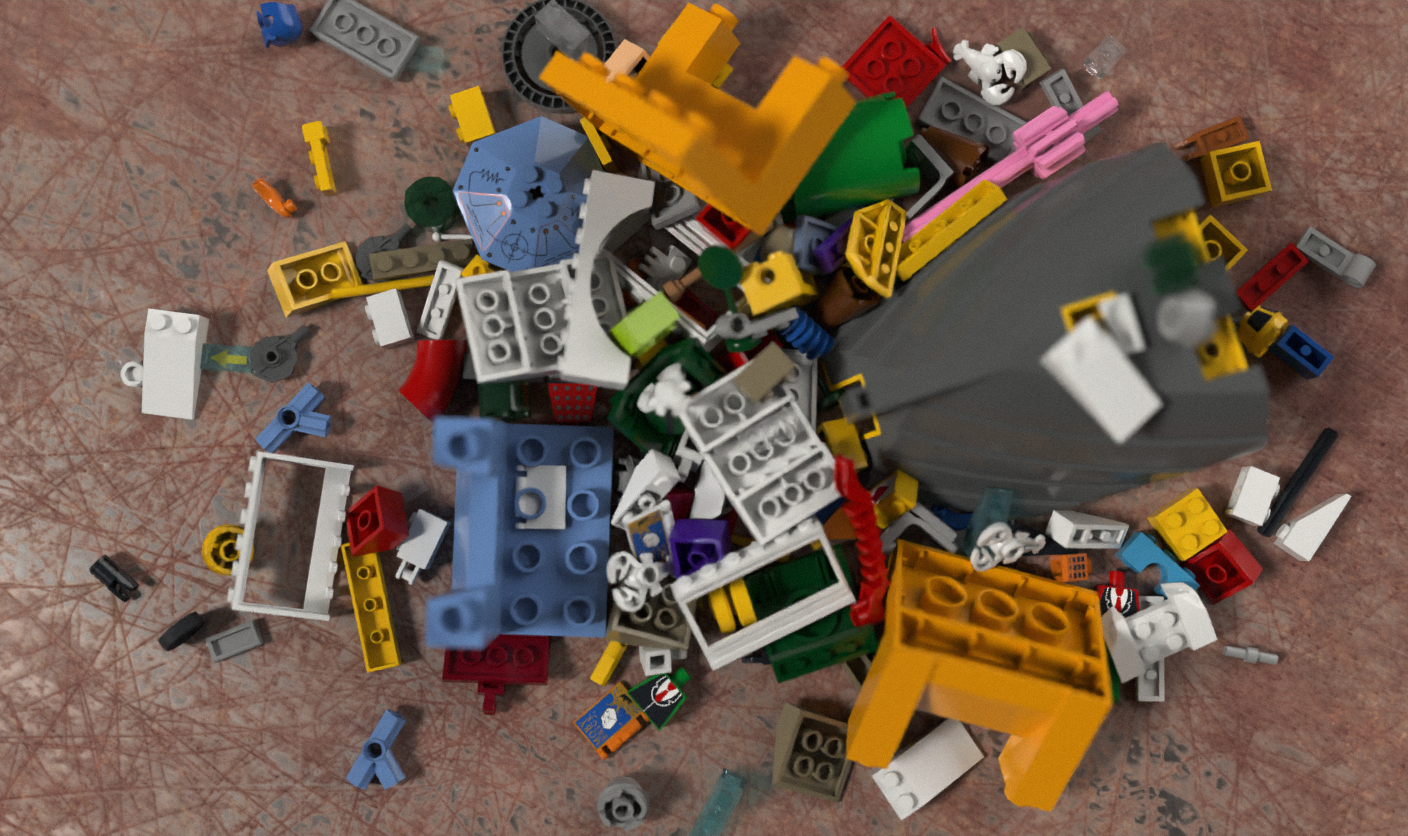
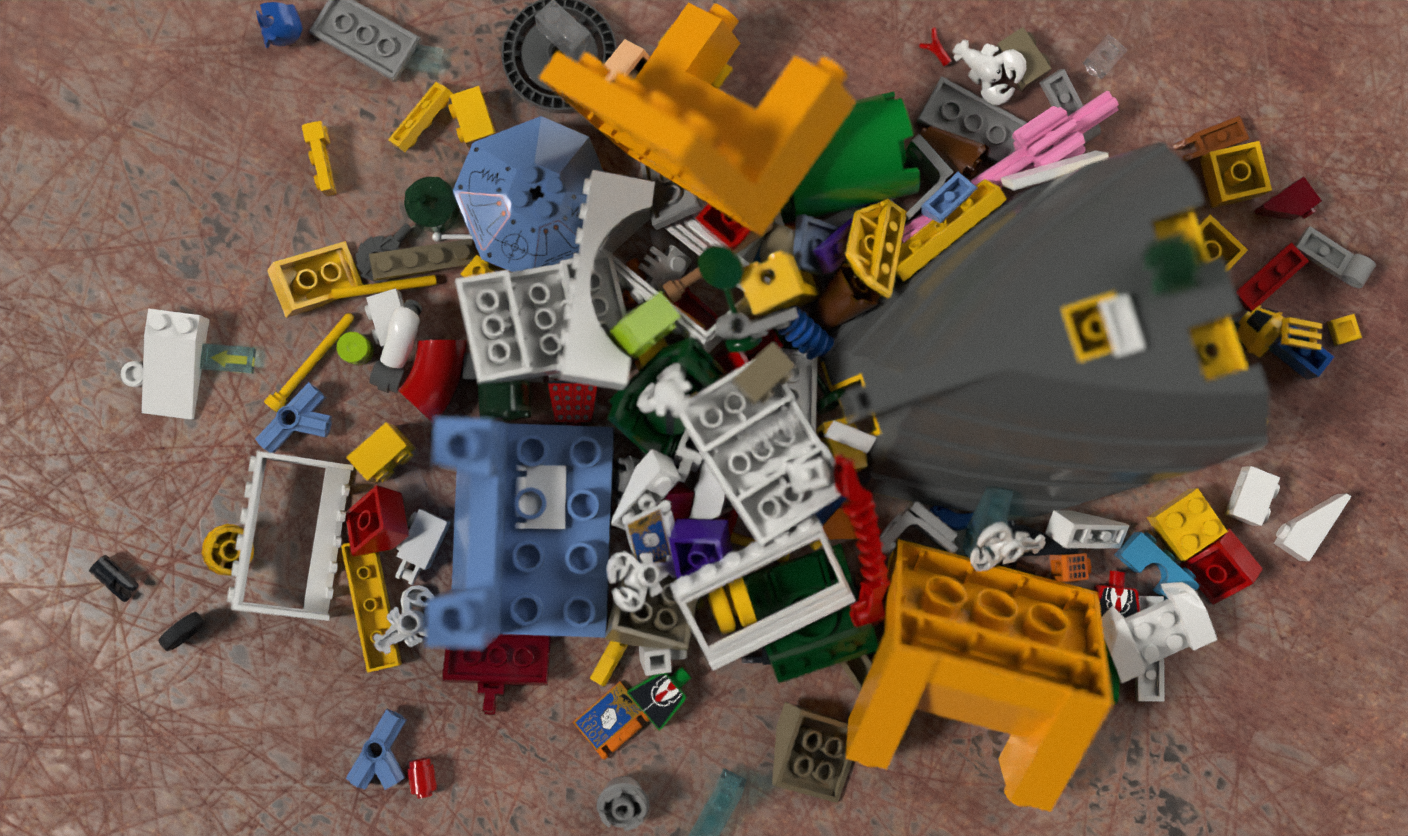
(234, 641): light grey tile -> none
(274, 199): orange arm -> none
(276, 357): dark grey piece -> none
(279, 398): none -> yellow piece
(355, 348): none -> lime piece
(382, 453): none -> yellow brick
(399, 342): none -> white piece
(408, 624): none -> white animal
(420, 117): none -> yellow plate
(422, 777): none -> red brick
(440, 301): white tile -> none
(600, 145): yellow plate -> none
(808, 475): none -> white brick
(850, 436): none -> white sticker
(892, 62): red plate -> none
(894, 497): yellow brick -> none
(926, 766): white slope -> none
(948, 198): none -> medium blue slope
(1050, 171): none -> white tile
(1101, 379): white slope -> none
(1187, 318): light grey cone -> none
(1250, 655): light grey bar -> none
(1292, 202): none -> dark red slope
(1298, 481): black axle -> none
(1312, 335): none -> yellow tile
(1344, 329): none -> yellow tile

